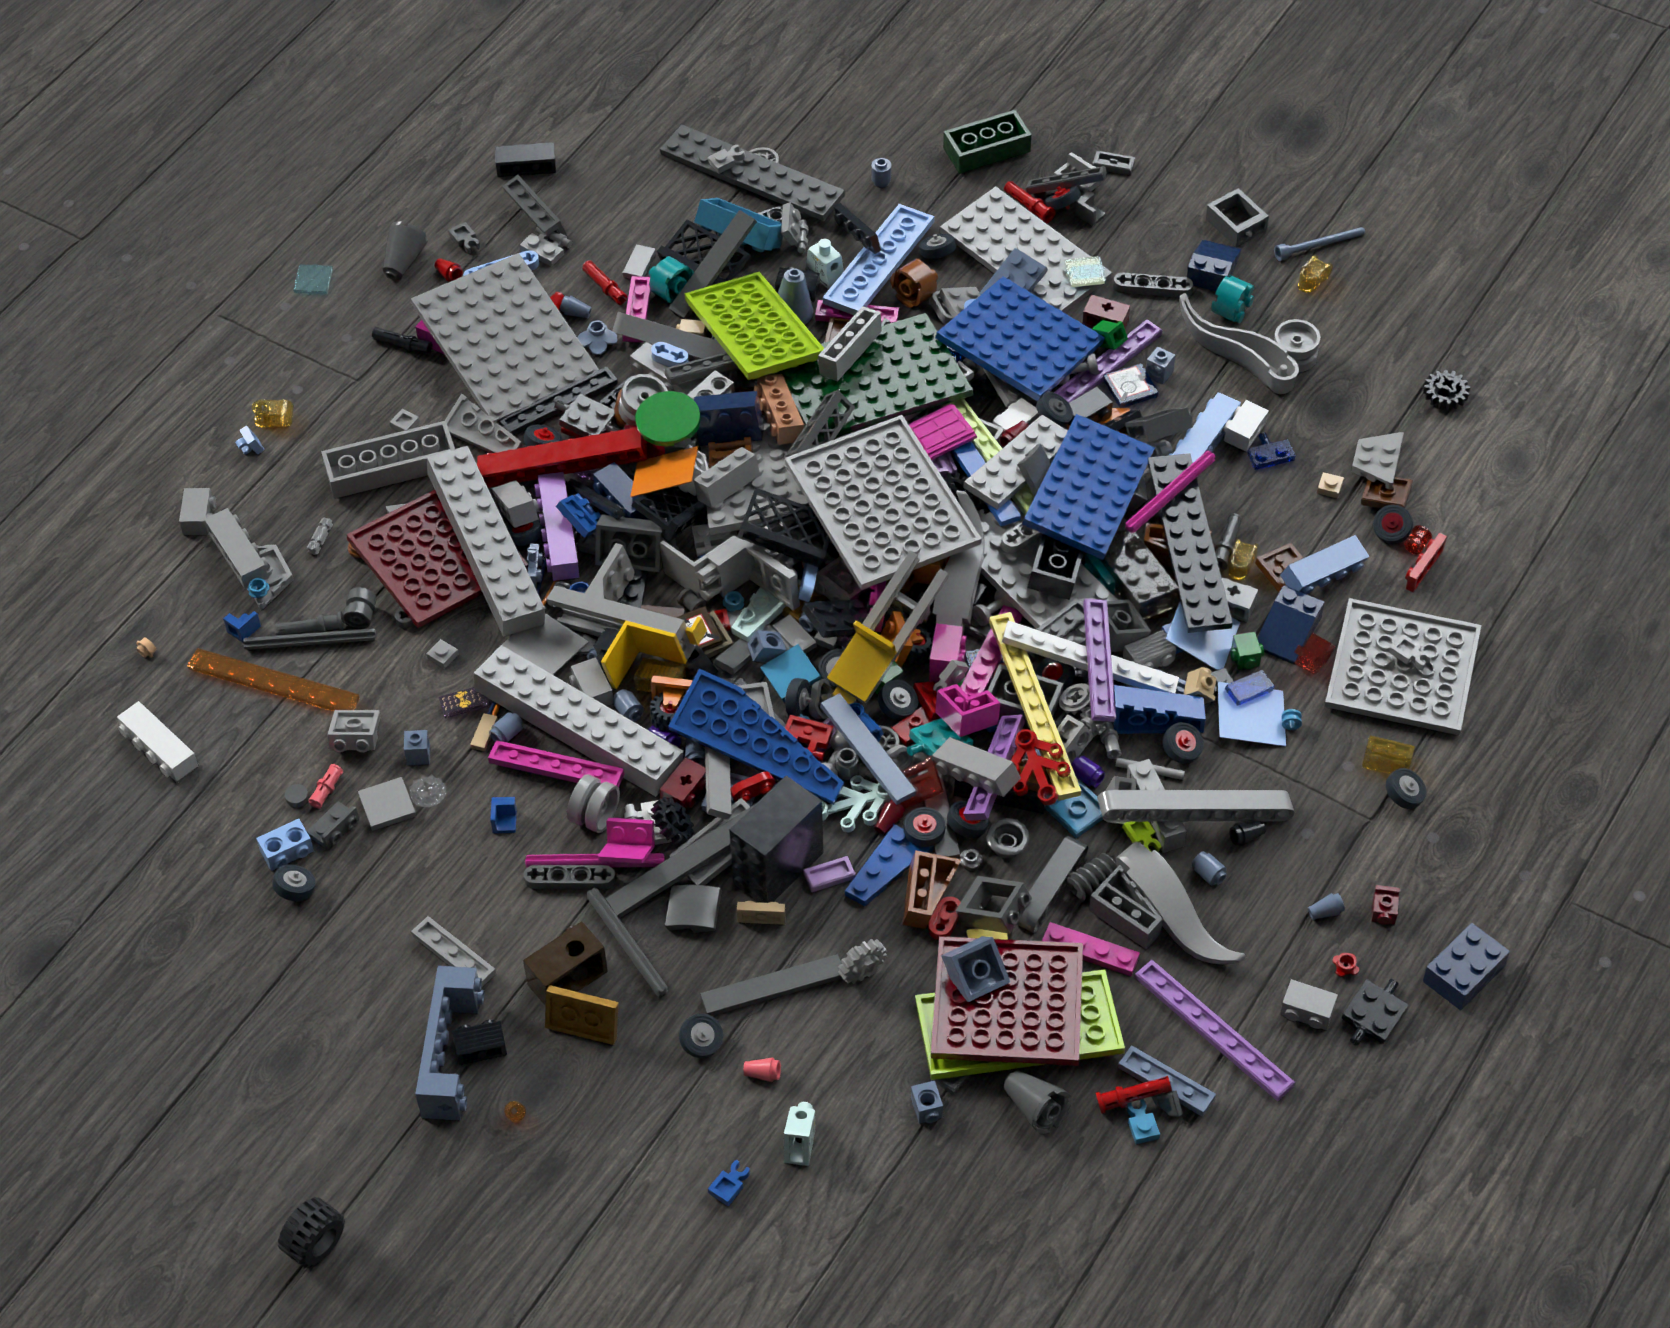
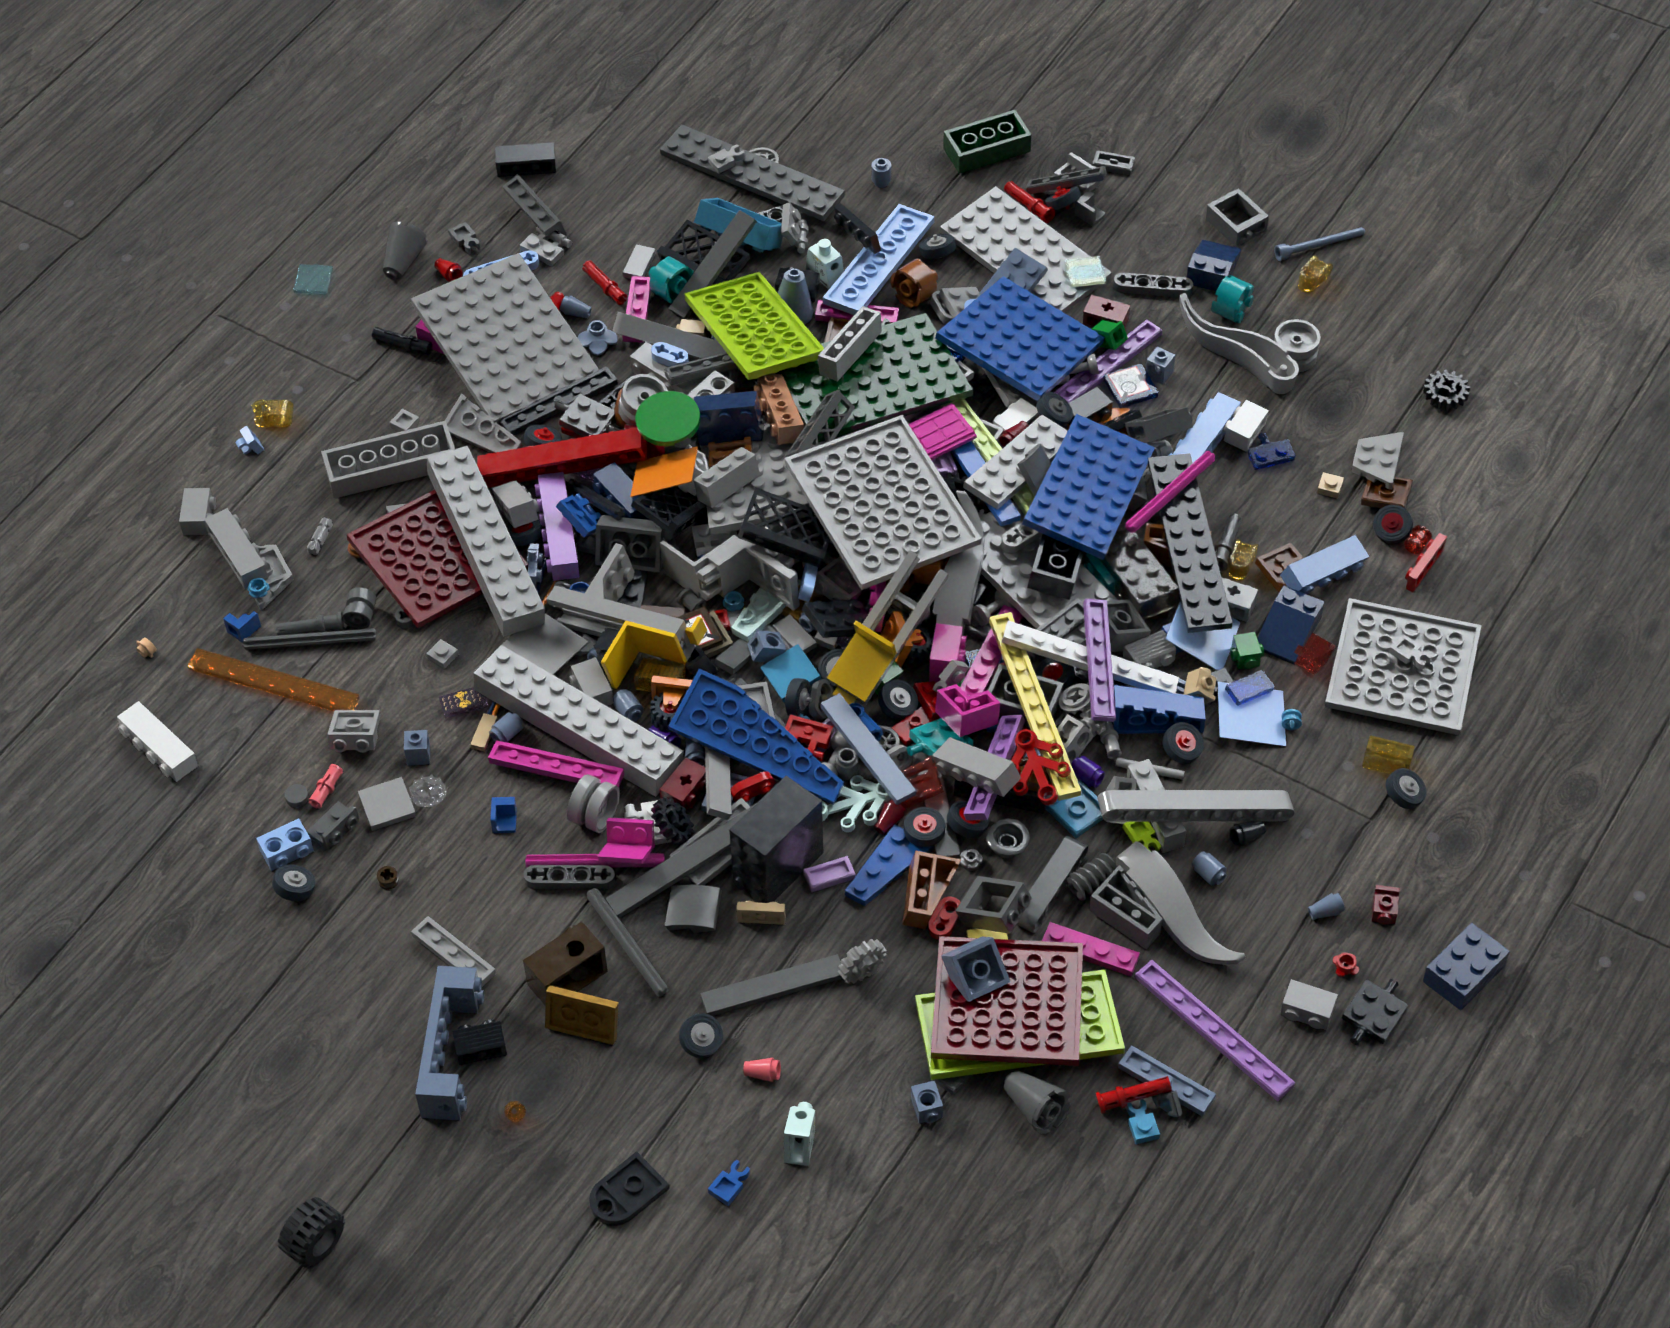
(387, 884): none -> dark brown bush
(628, 1190): none -> black tile

